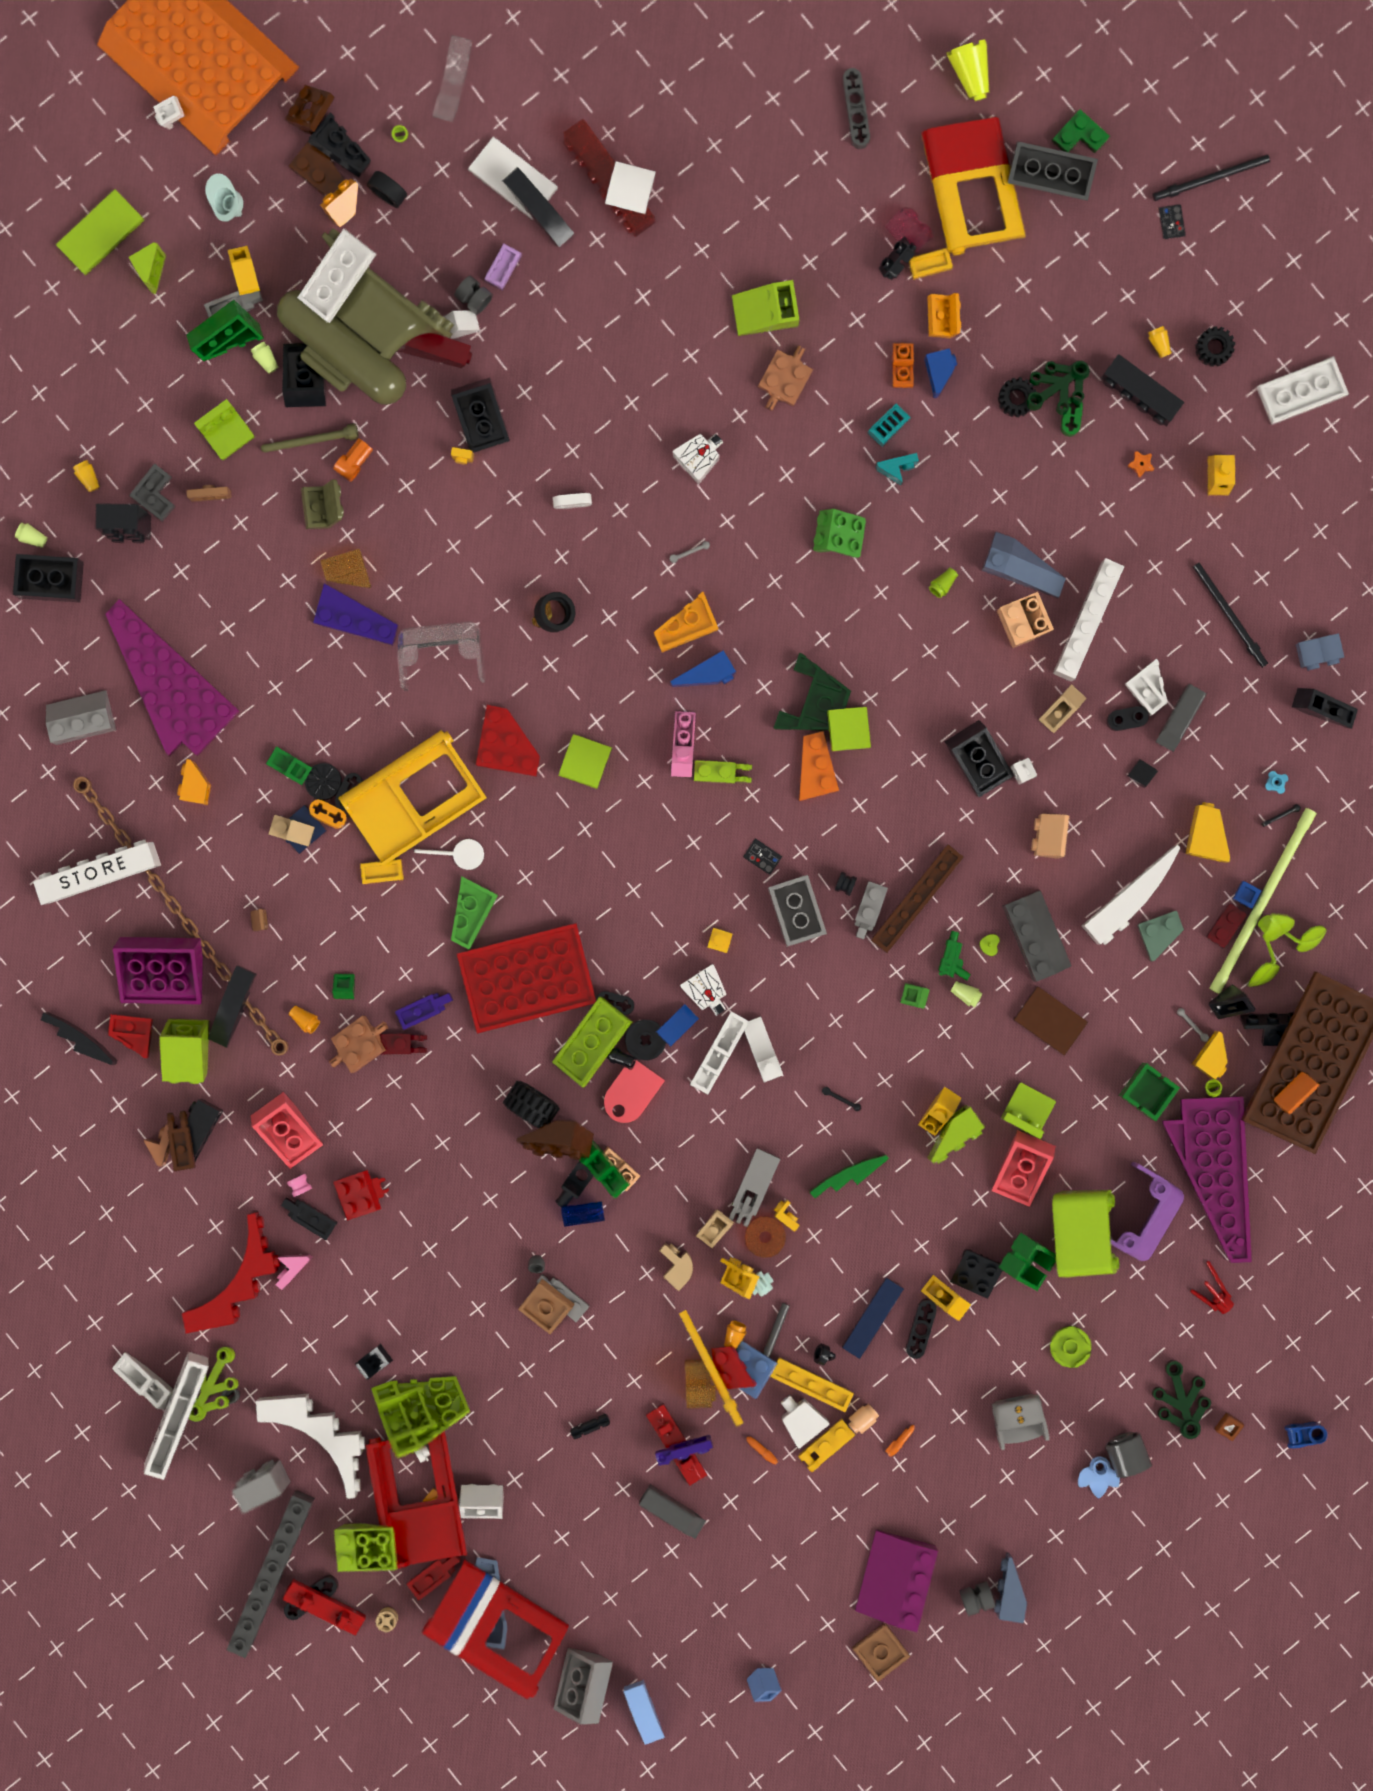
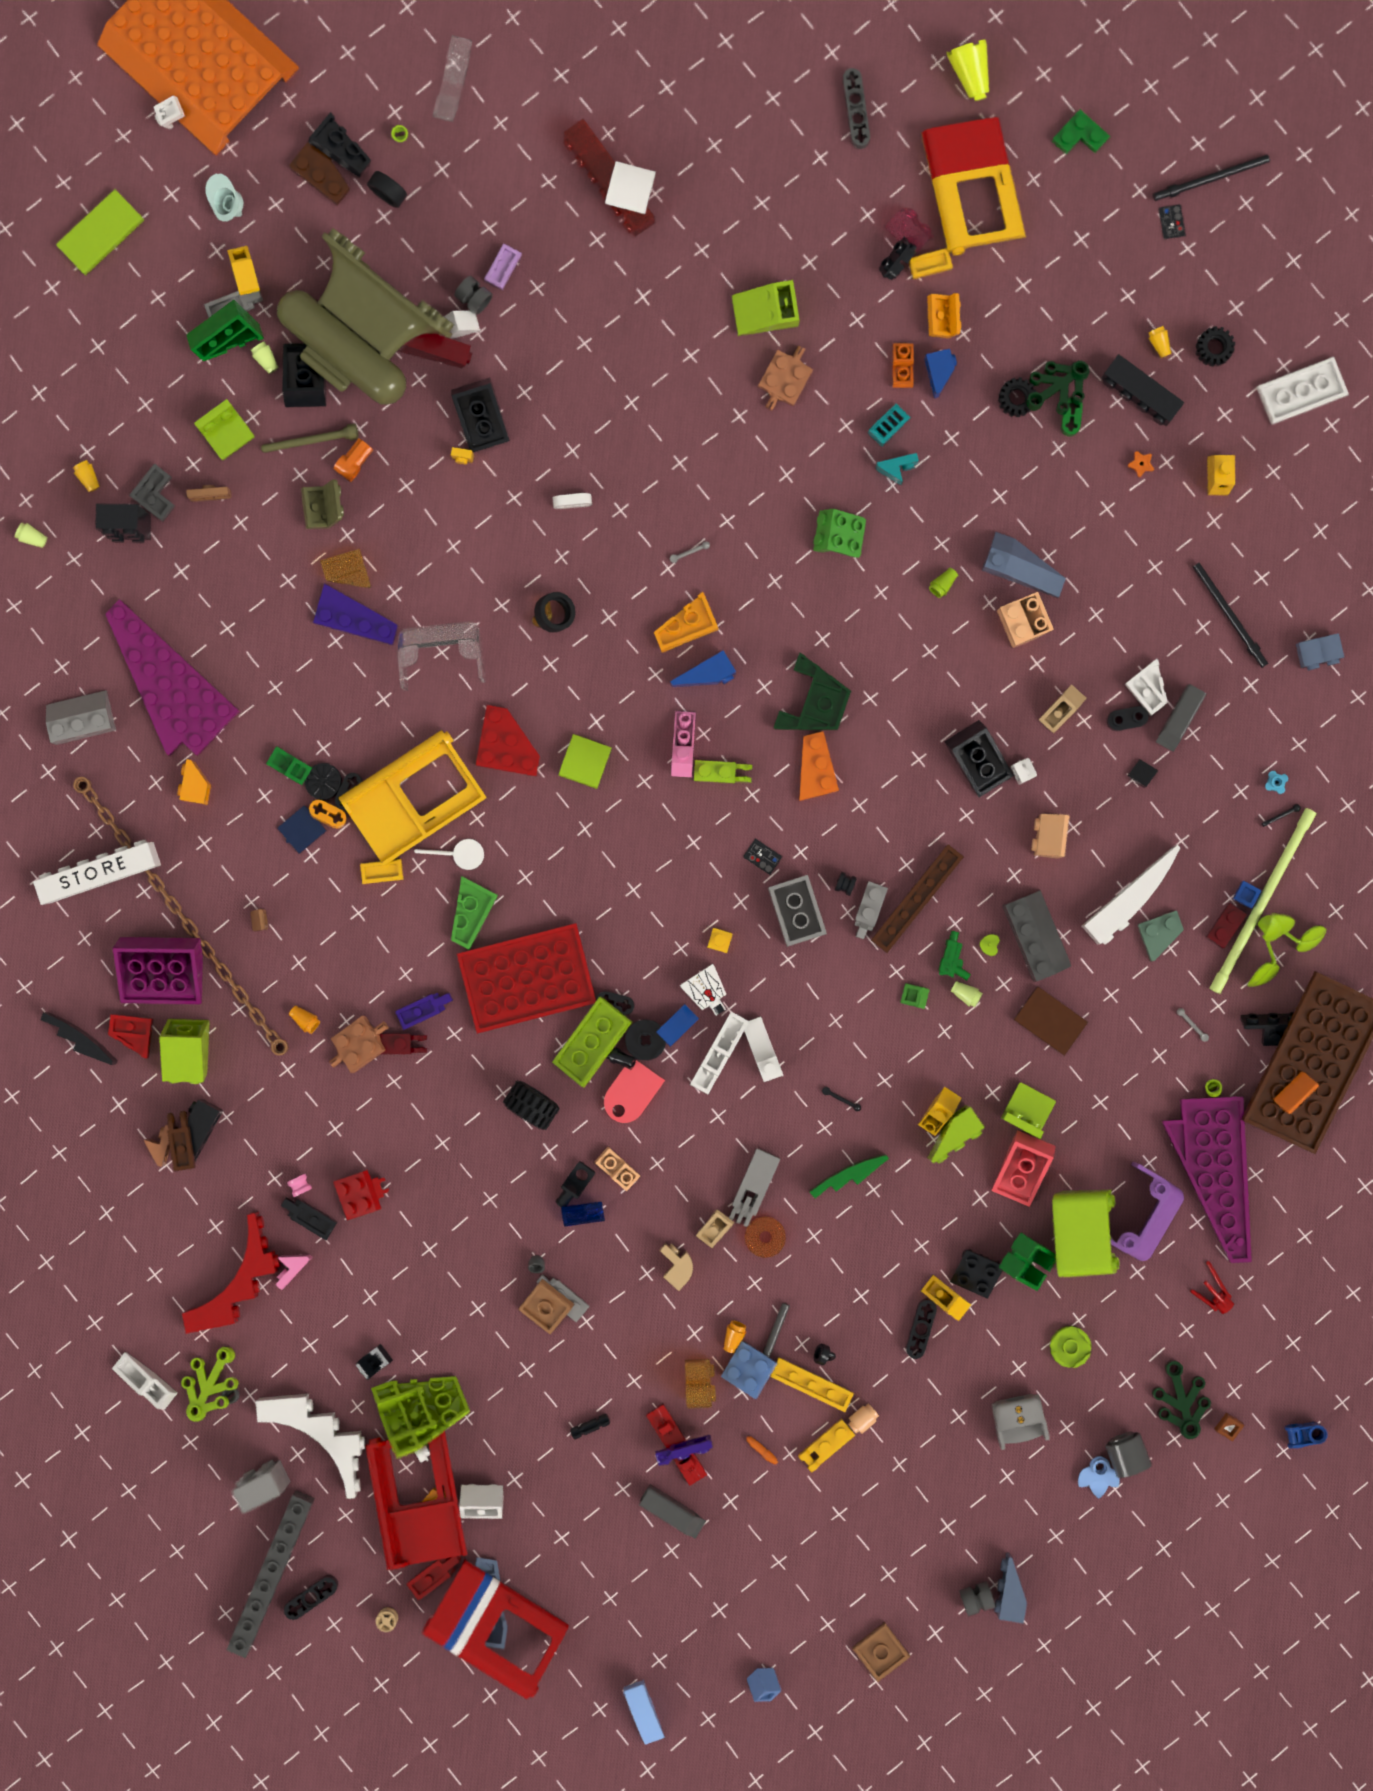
(48, 578): black brick -> none
(149, 265): lime slope -> none
(176, 1415): white brick -> none
(232, 1006): black slope -> none
(285, 1130): coral slope -> none
(291, 830): tan slope -> none
(309, 119): reddish brown piece -> none
(324, 1607): red hinge -> none
(336, 275): white tile -> none
(342, 203): slope -> none
(343, 986): green slope -> none
(365, 1547): lime slope -> none
(498, 162): white tile -> none
(538, 207): black slope -> none
(559, 1139): reddish brown slope -> none
(583, 1686): light grey slope -> none
(605, 1171): green slope -> none
(698, 455): white torso -> none
(730, 1405): yellow bar -> none
(731, 1368): red wing -> none
(738, 1277): yellow bracket -> none
(764, 1284): light aqua gear -> none
(788, 1219): yellow bracket -> none
(802, 1420): white torso -> none
(849, 729): lime slope -> none
(872, 1318): dark blue tile -> none
(896, 1445): orange piece -> none
(896, 1580): magenta slope -> none
(1052, 170): dark grey slope -> none
(1088, 619): white brick -> none
(1148, 1092): green piece -> none
(1207, 834): yellow slope -> none
(1212, 1057): yellow slope -> none
(1231, 1003): black slope -> none
(1324, 707): black slope -> none

